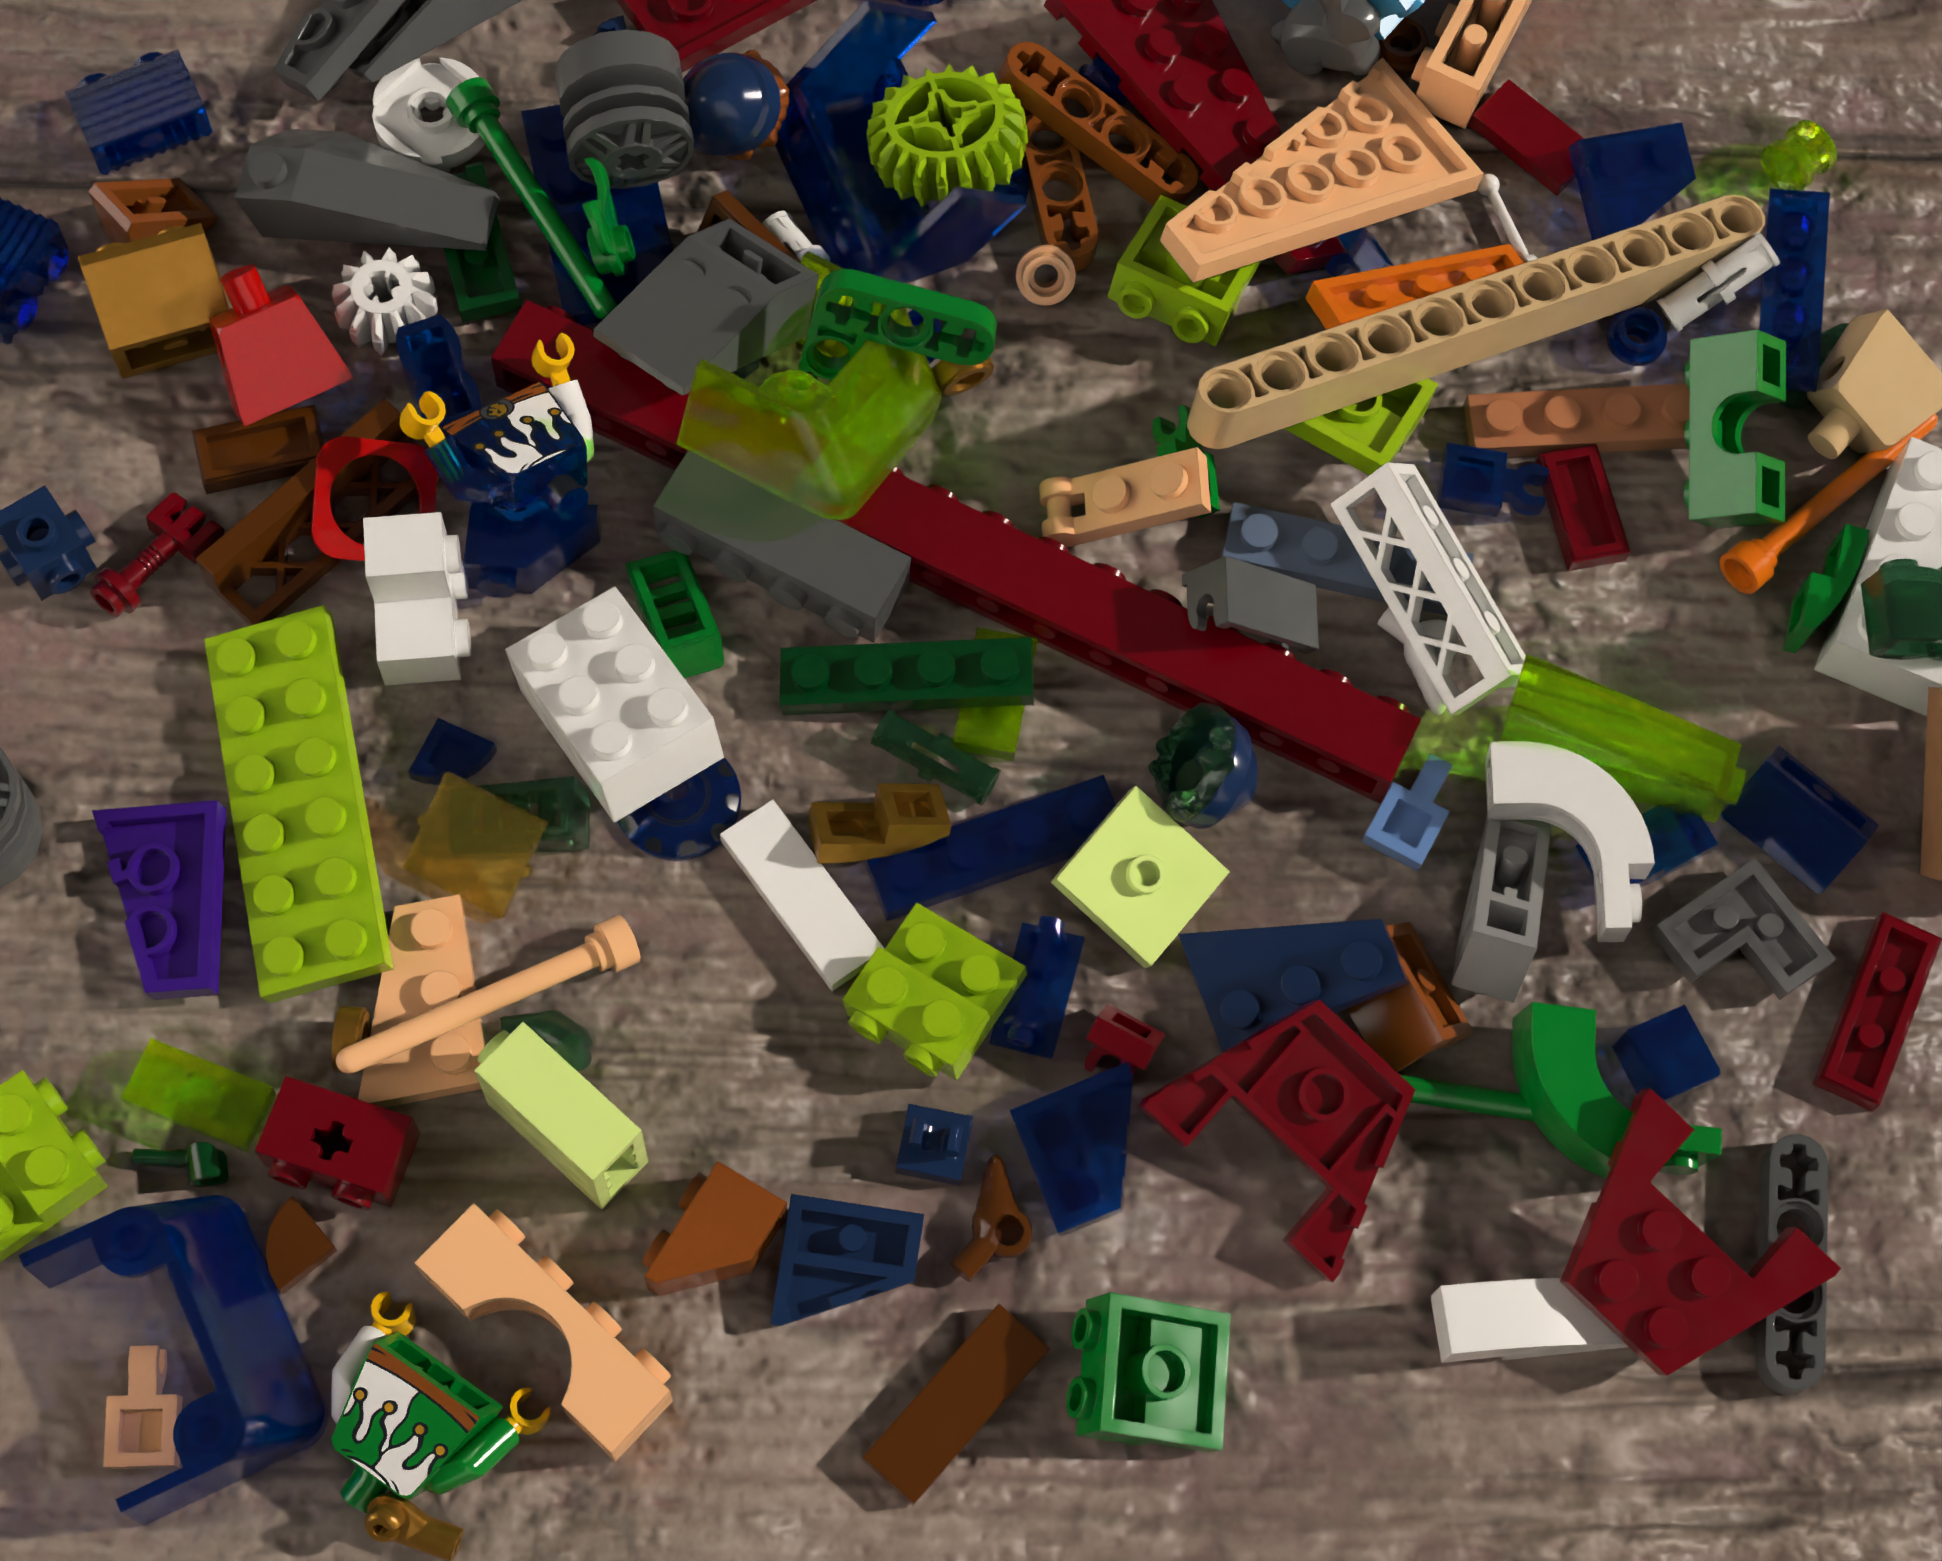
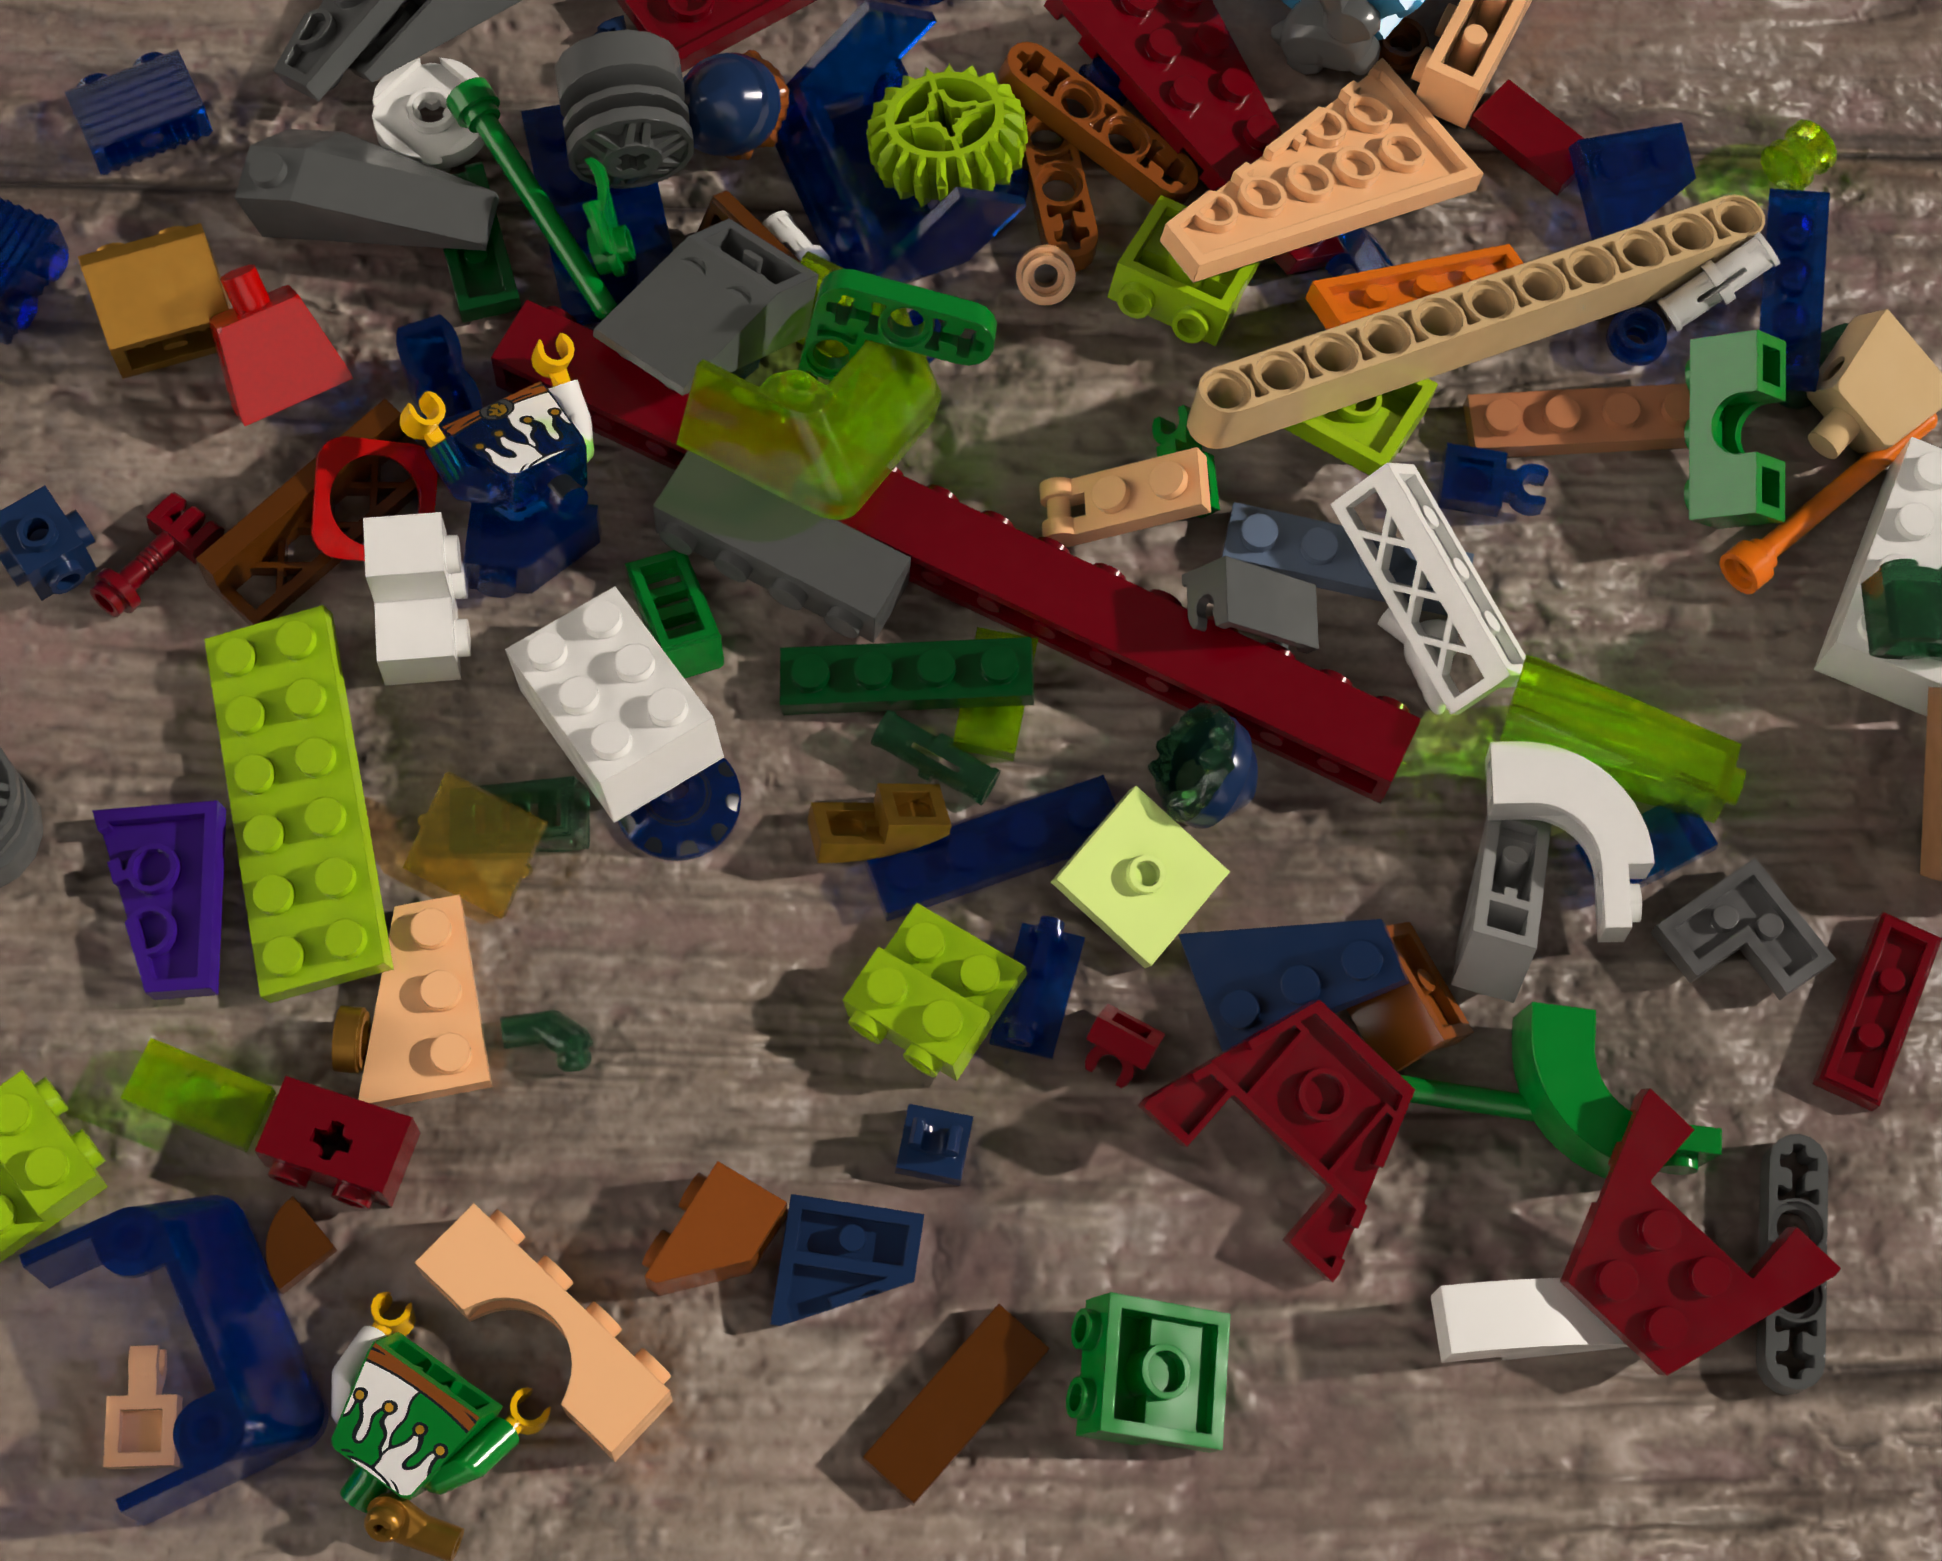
(146, 207): dark orange slope -> none
(204, 1162): dark green hand -> none
(257, 453): reddish brown tile -> none
(378, 281): white gear -> none
(450, 750): clear blue tile -> none
(560, 1113): yellowish green brick -> none
(608, 947): light nougat piece -> none
(801, 894): white tile -> none
(960, 378): pearl gold tile -> none
(996, 1223): reddish brown animal -> none
(1080, 1147): clear blue wing -> none
(1409, 818): medium blue plate -> none
(1489, 187): white hinge -> none
(1583, 508): dark red tile -> none
(1666, 1055): clear blue panel -> none
(1800, 820): clear blue panel -> none
(1824, 591): green slope -> none

